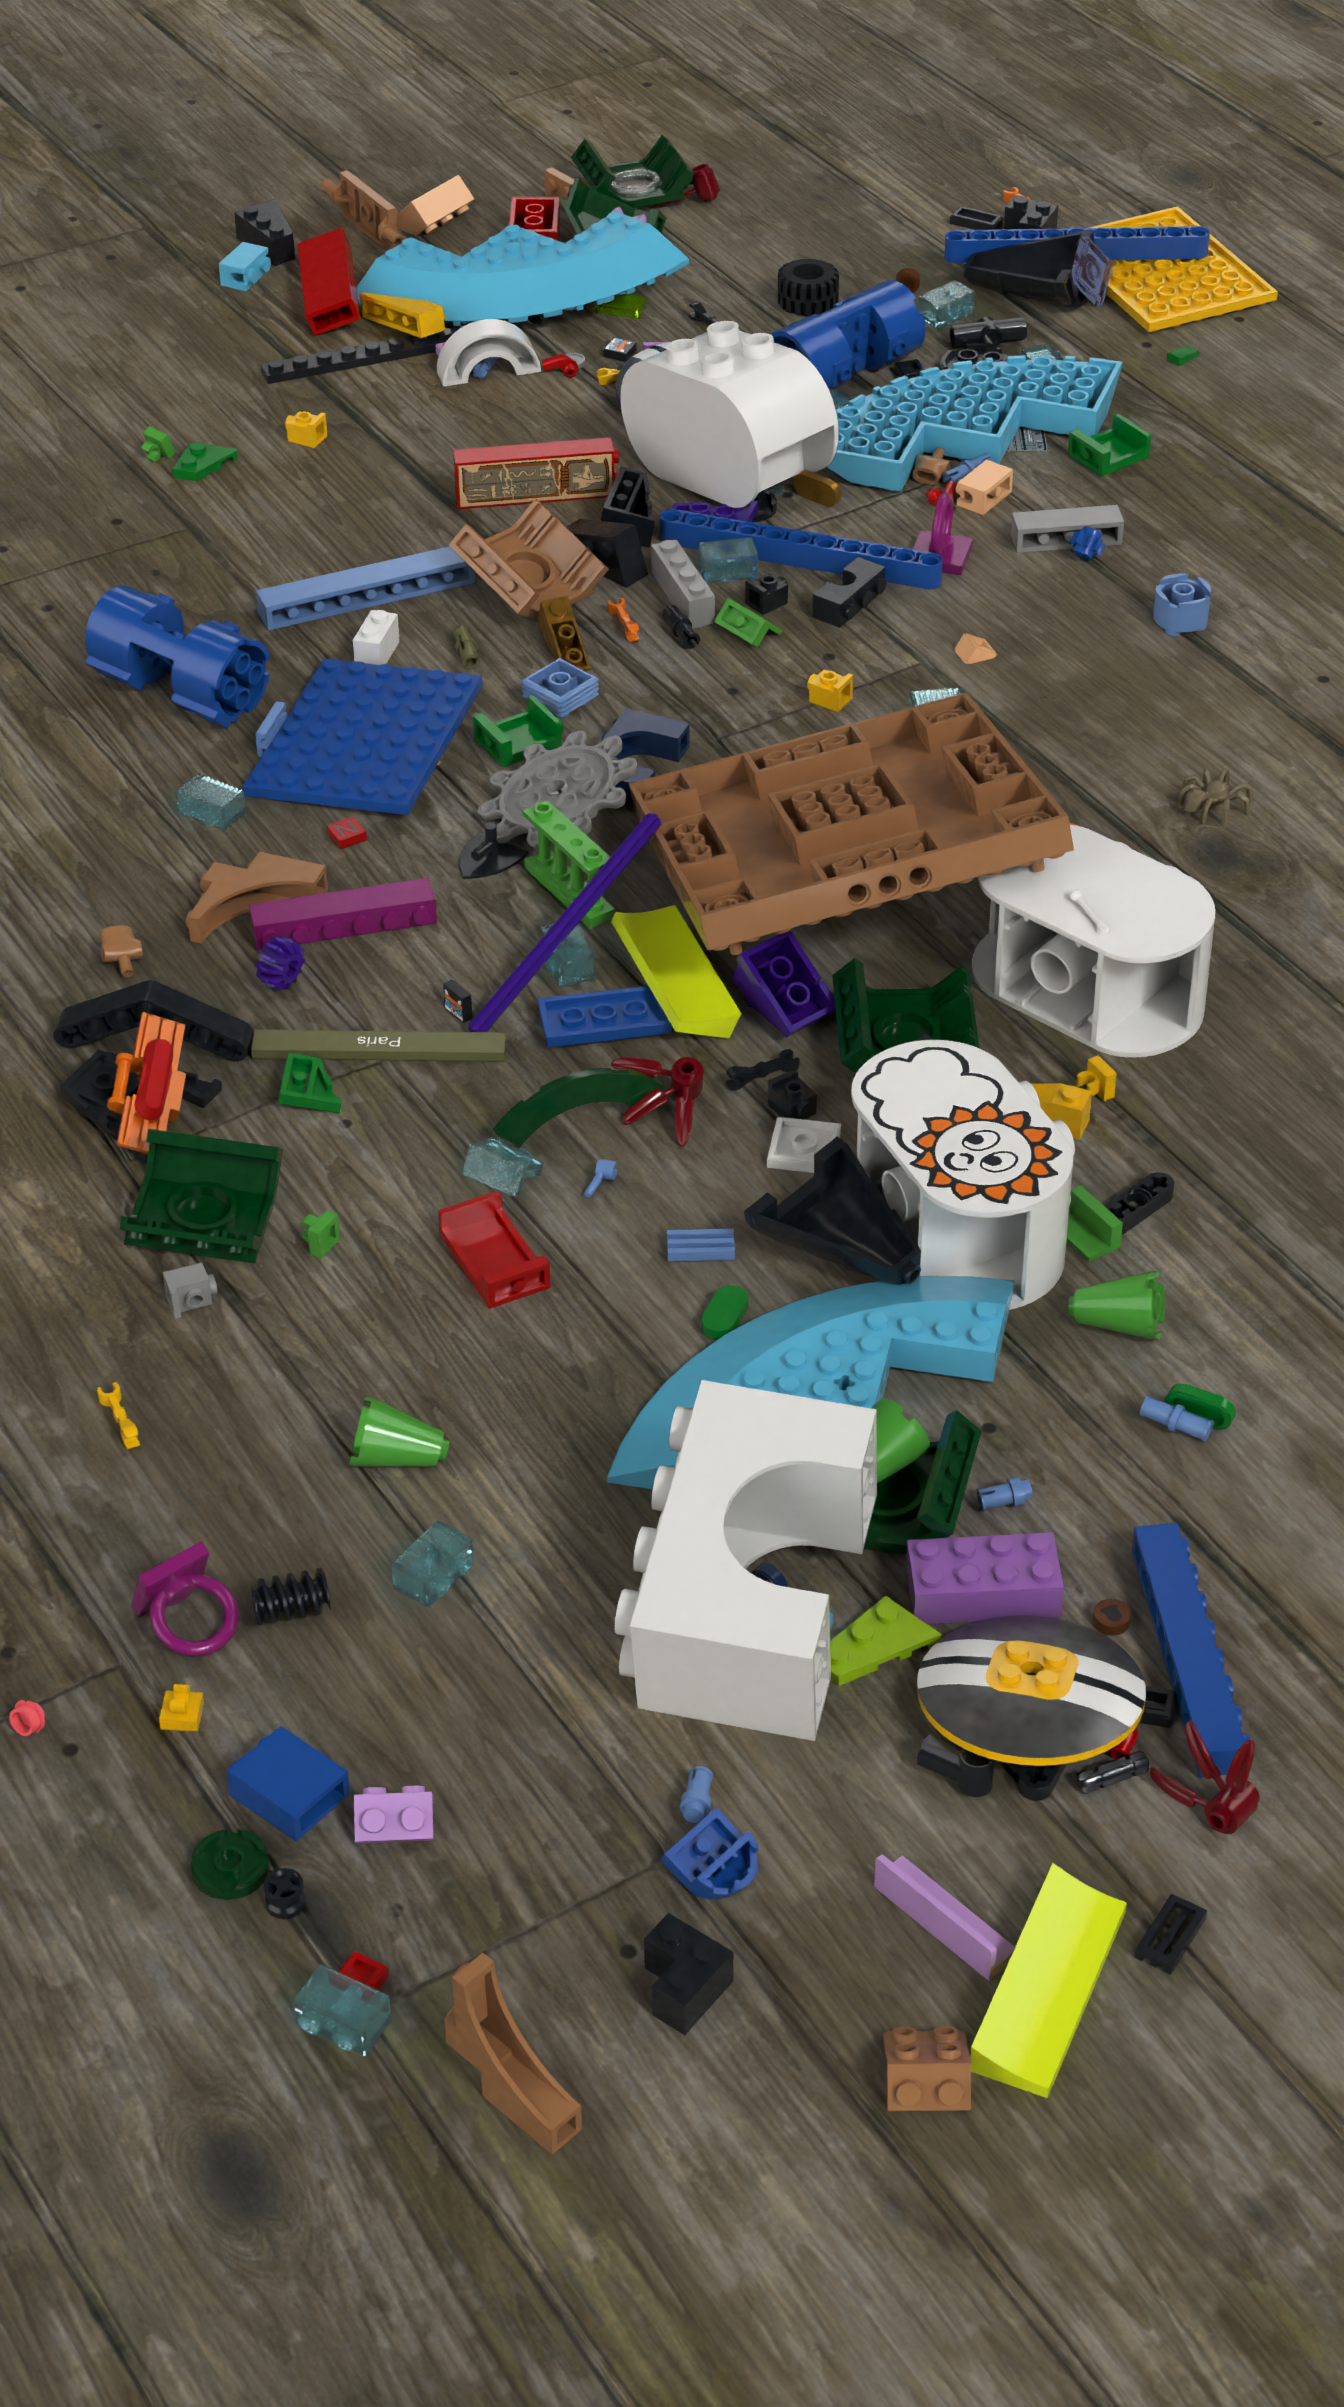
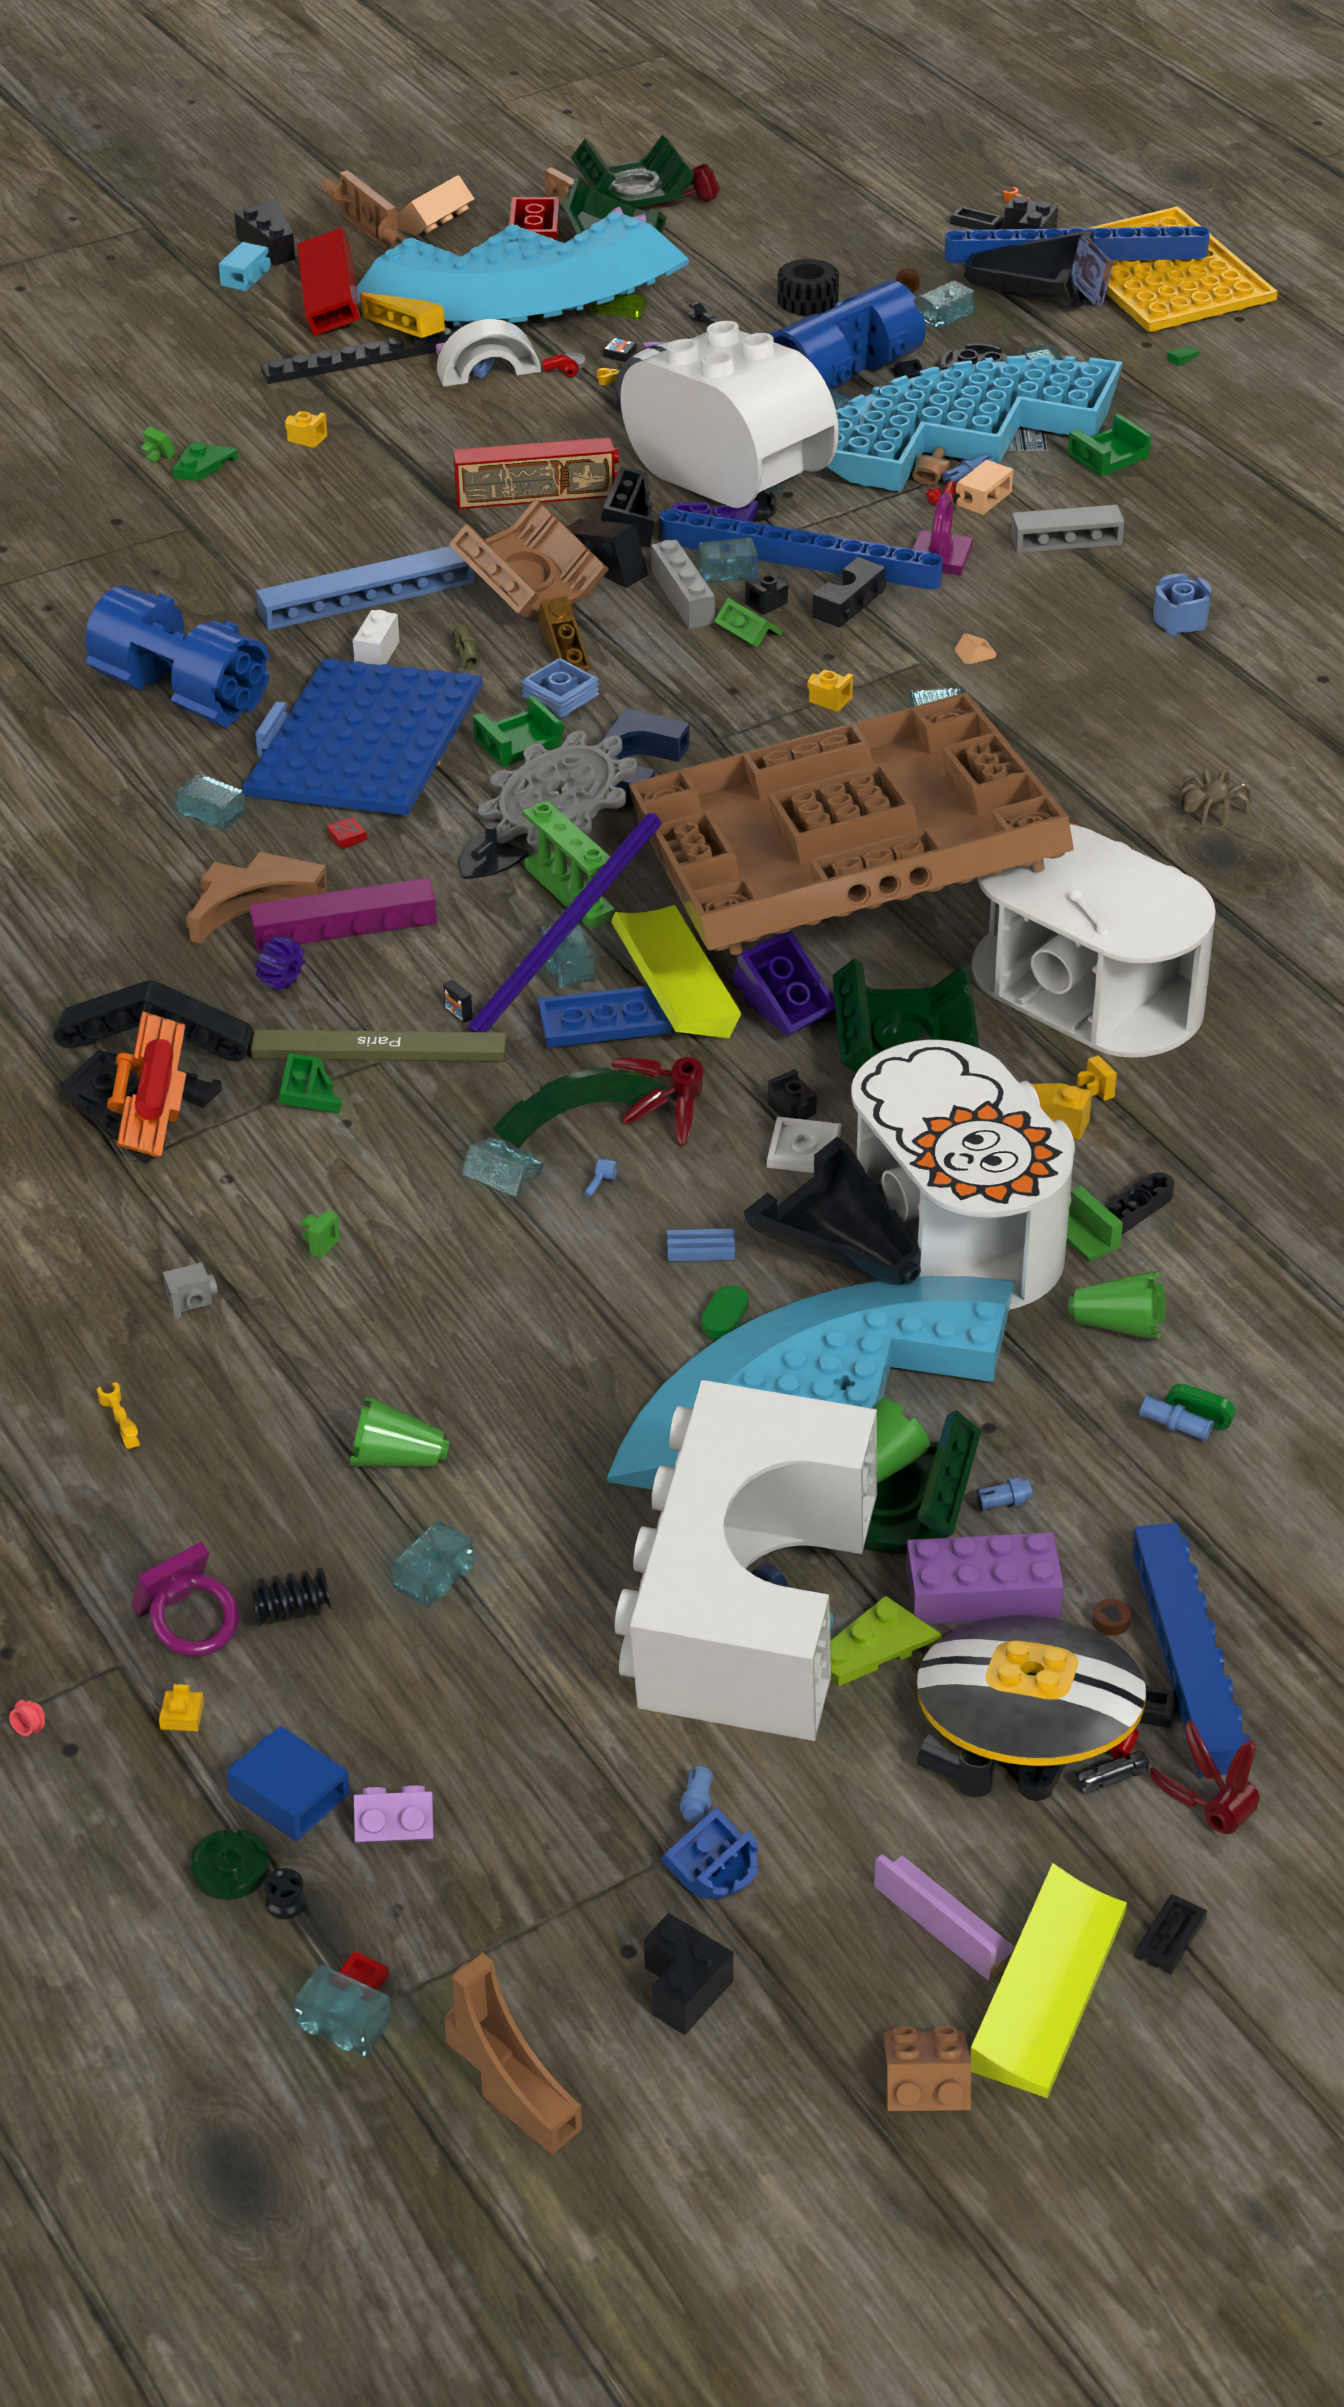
(120, 946): medium nougat piece -> none
(204, 1196): dark green panel -> none
(492, 1250): red panel -> none
(630, 627): orange piece -> none
(681, 626): black pin -> none
(743, 1075): black piece -> none
(817, 488): pearl gold tile -> none
(1000, 331): black piece -> none
(1087, 543): blue gear -> none

